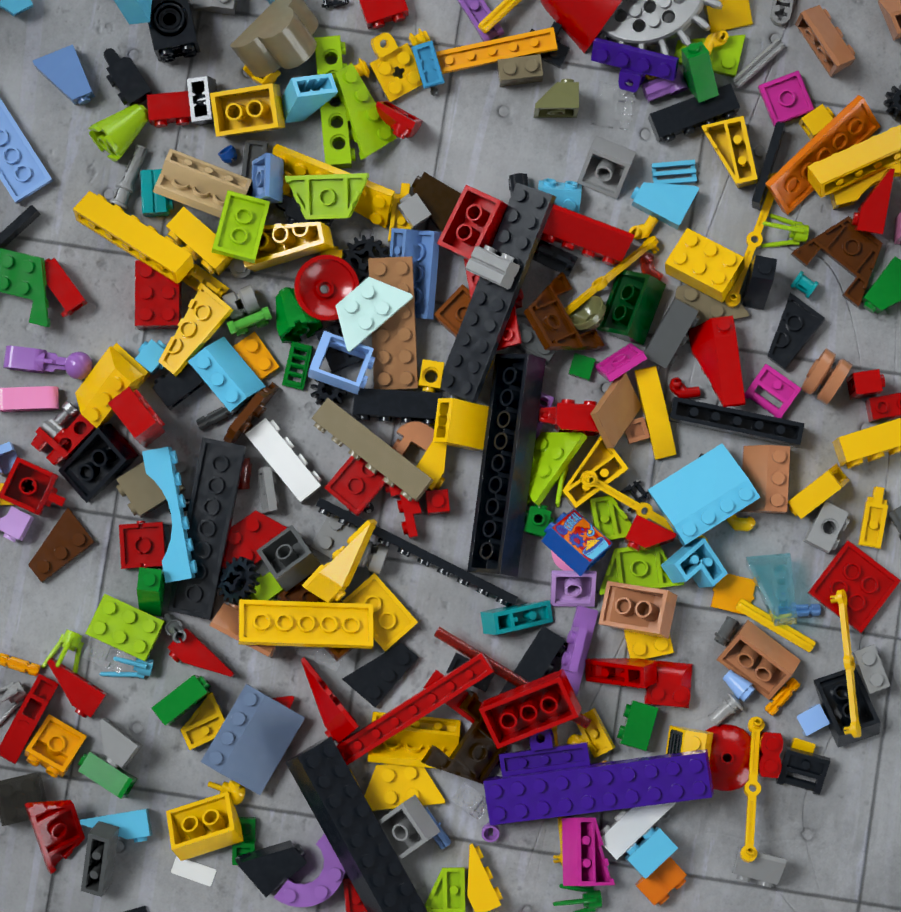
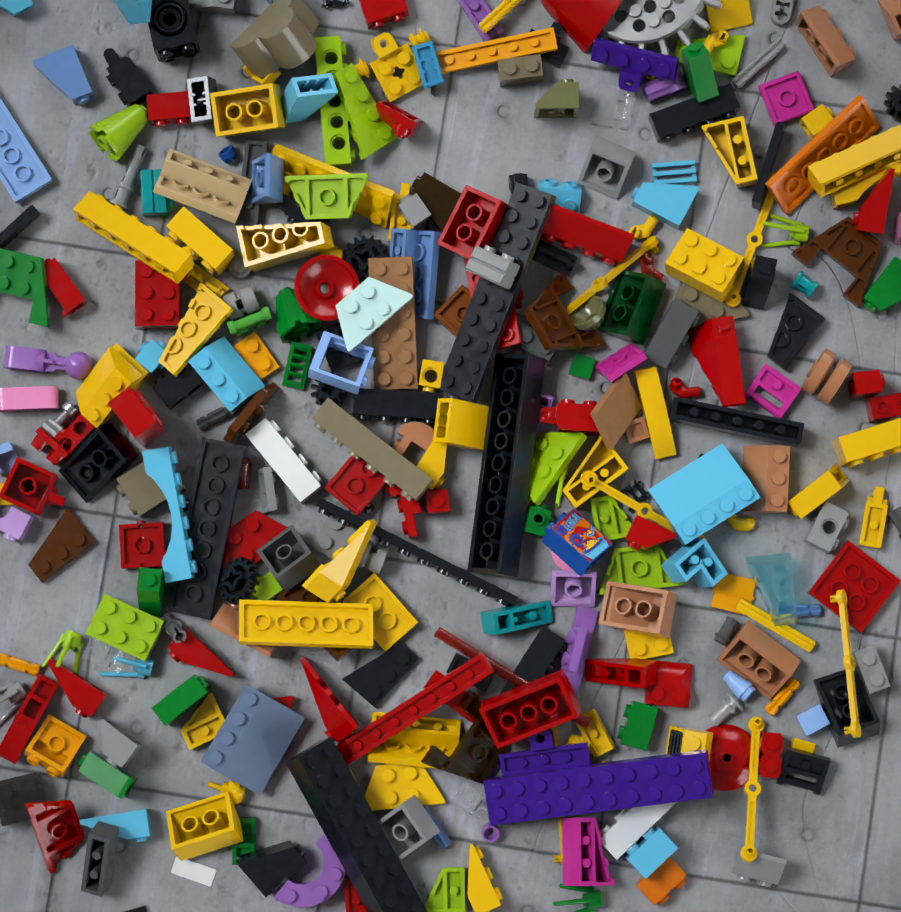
(240, 226): lime plate -> none

